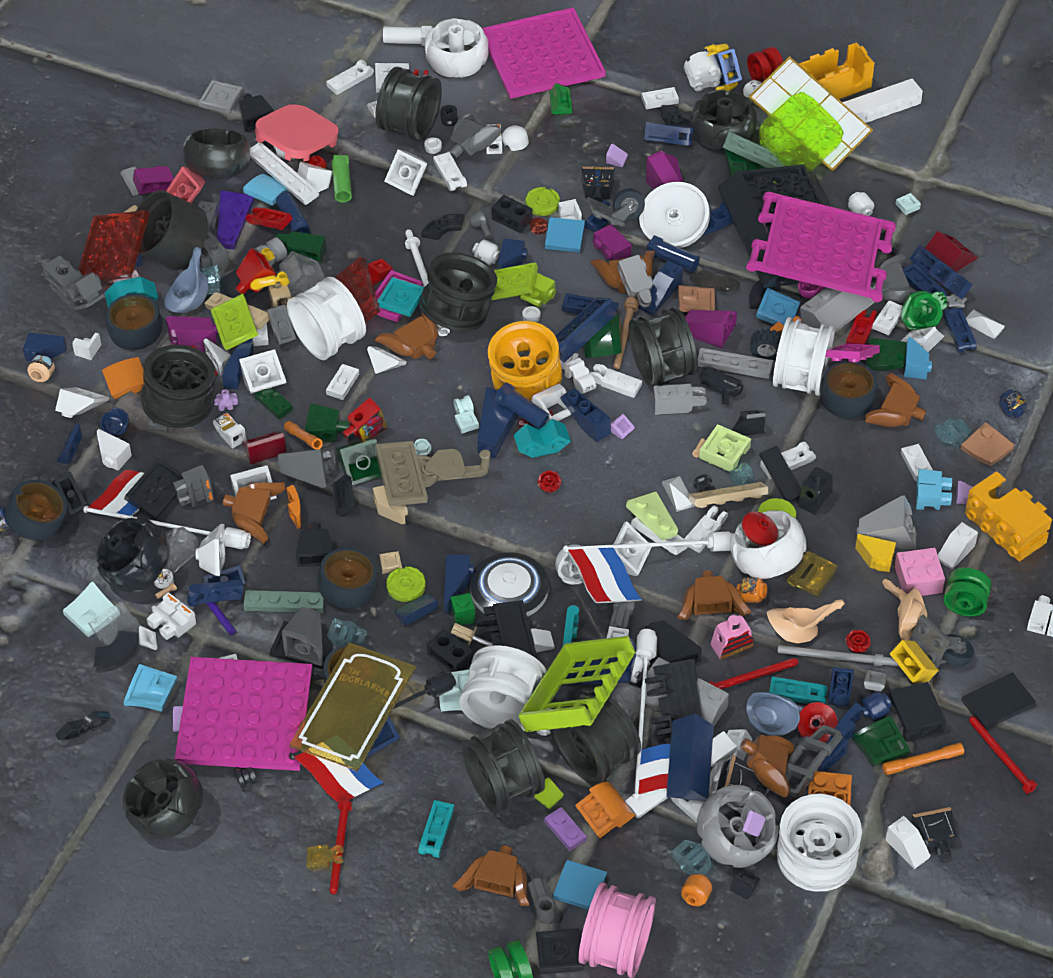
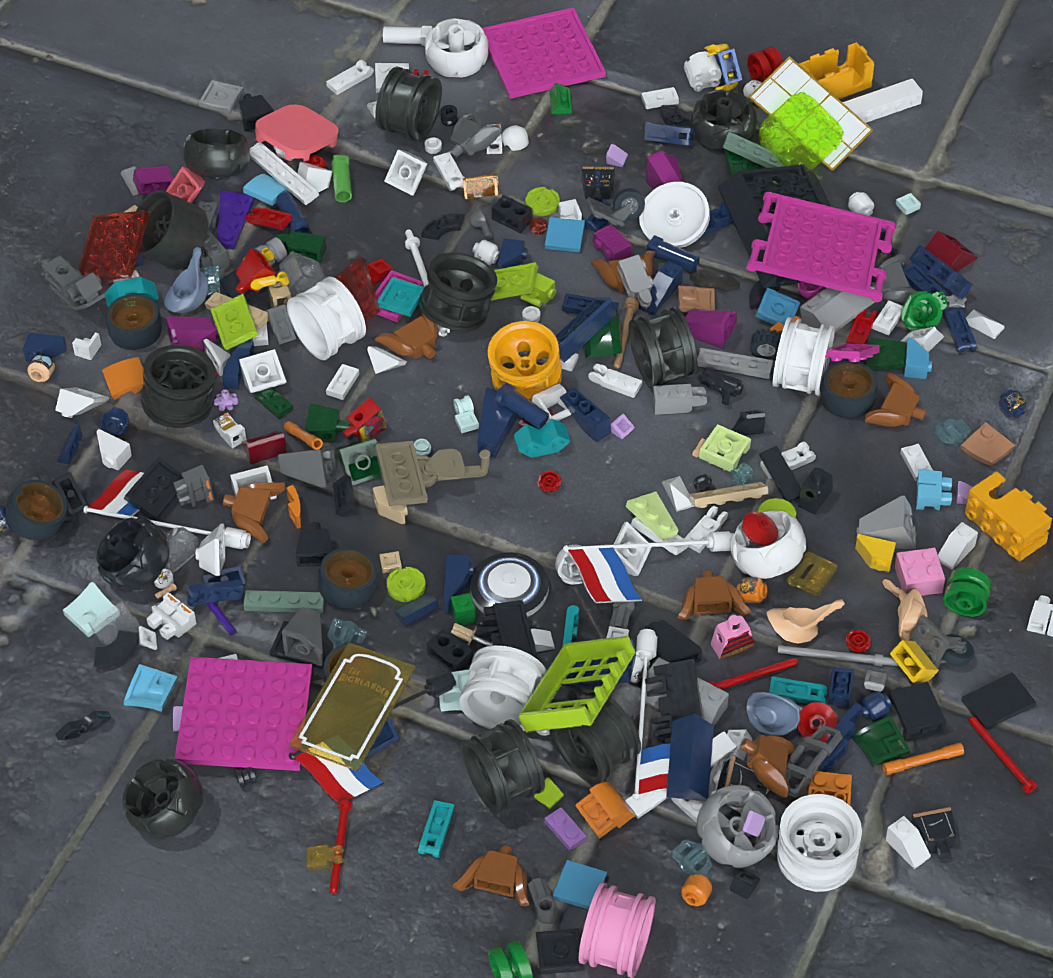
(480, 186): none -> clear orange slope
(582, 379): white leg -> none

